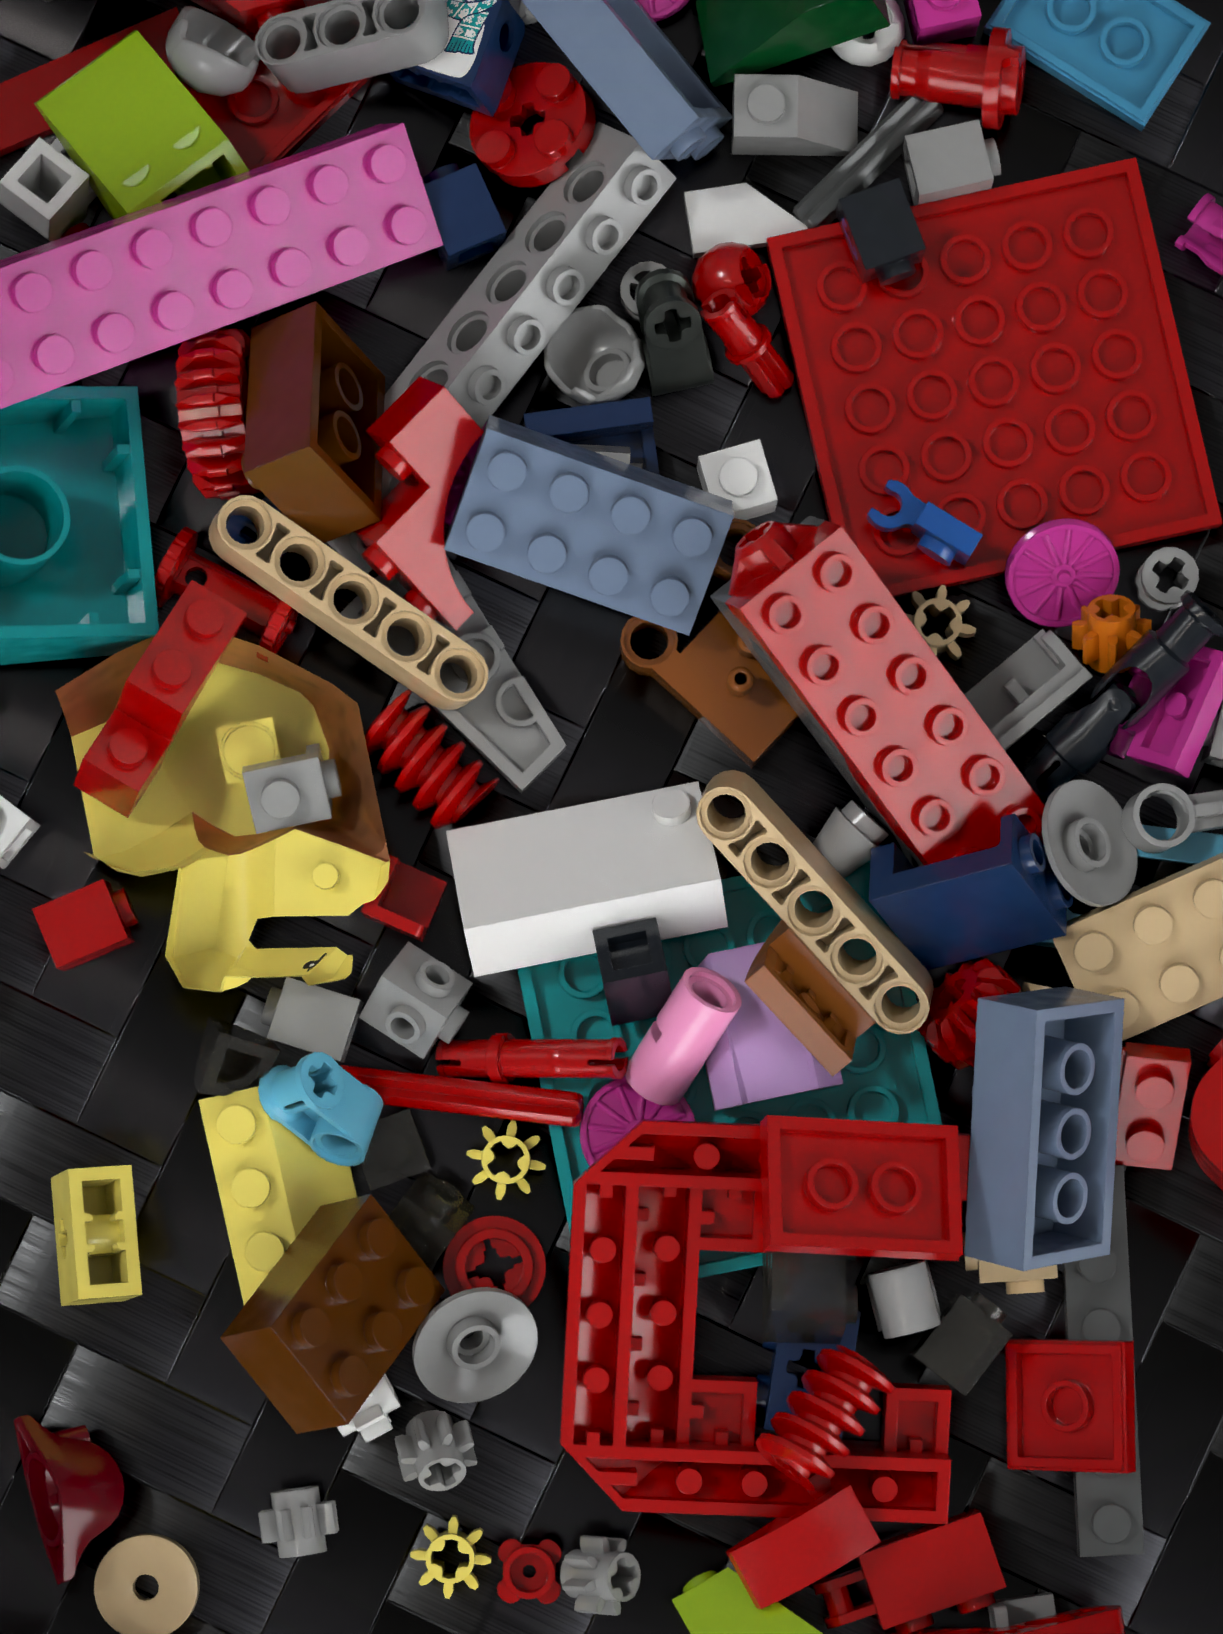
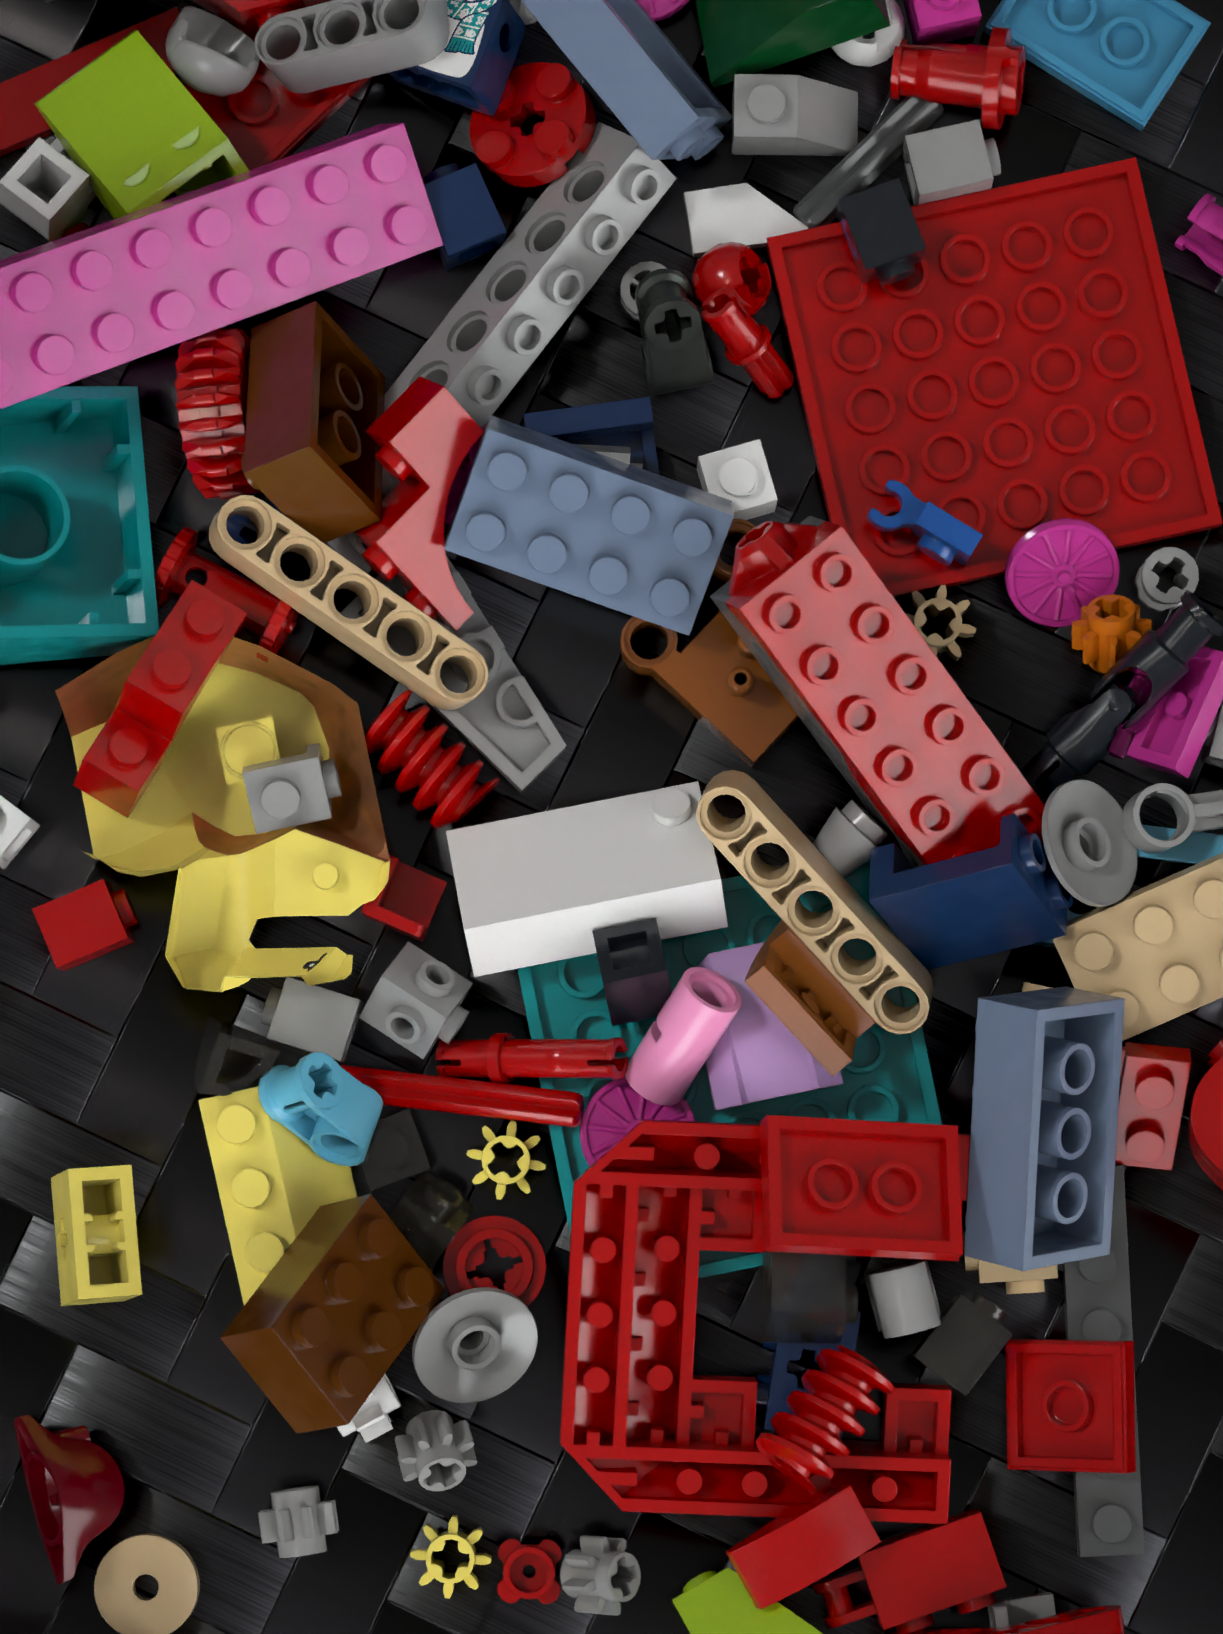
(595, 356): light grey hair -> none
(953, 1010): red gear -> none
(1027, 687): light grey hinge -> none

